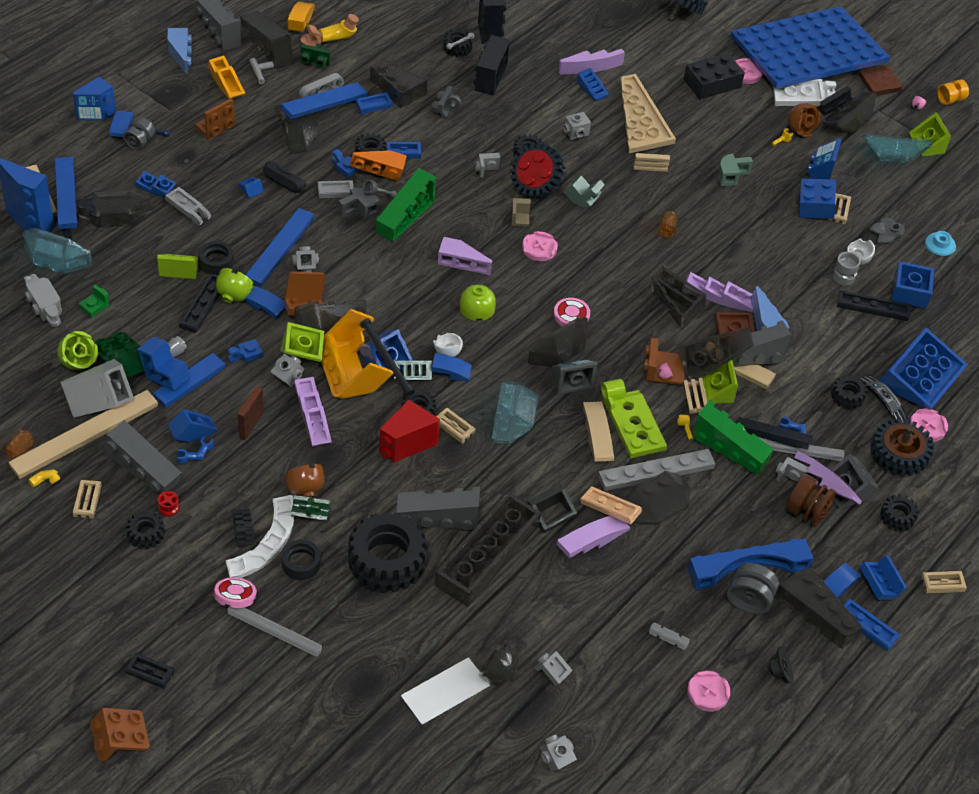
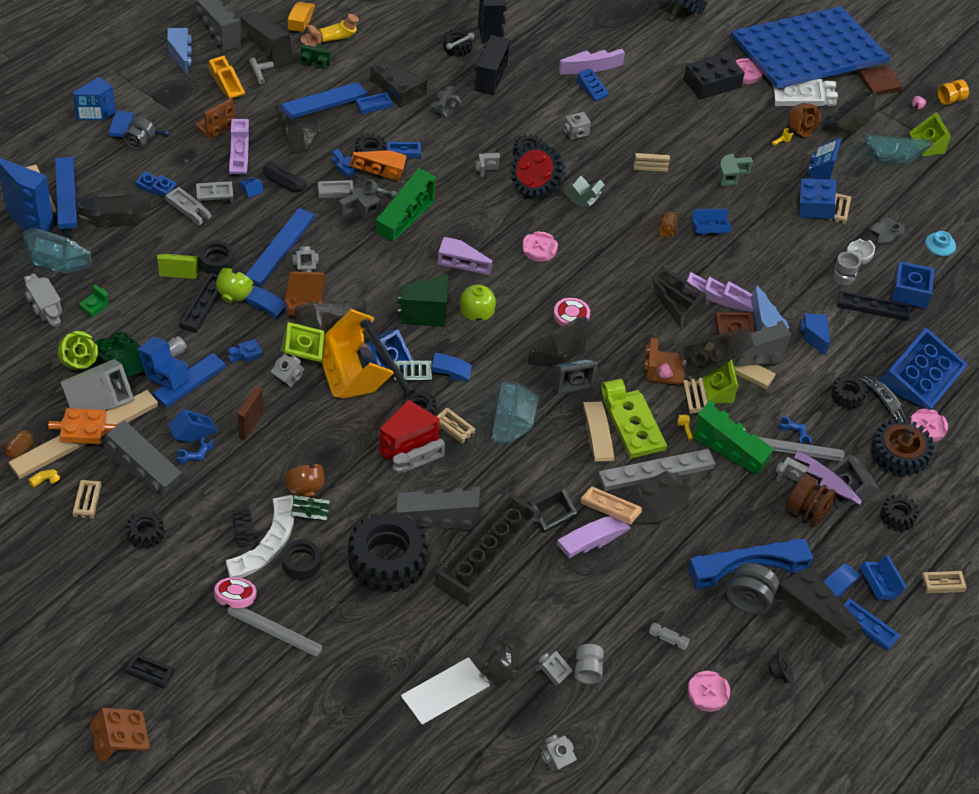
(82, 426): none -> orange plate
(169, 498): red wheel -> none
(214, 191): none -> light grey hinge
(239, 146): none -> lavender slope
(312, 411): lavender slope -> none
(330, 82): light grey beam -> none
(418, 457): none -> light grey hinge
(424, 302): none -> dark green slope
(448, 344): white hair -> none
(520, 212): dark tan panel -> none
(589, 663): none -> light grey wheel
(643, 121): tan wing -> none
(710, 221): none -> blue bracket
(776, 433): black tile -> none
(816, 331): none -> blue slope
(835, 100): black tile -> none

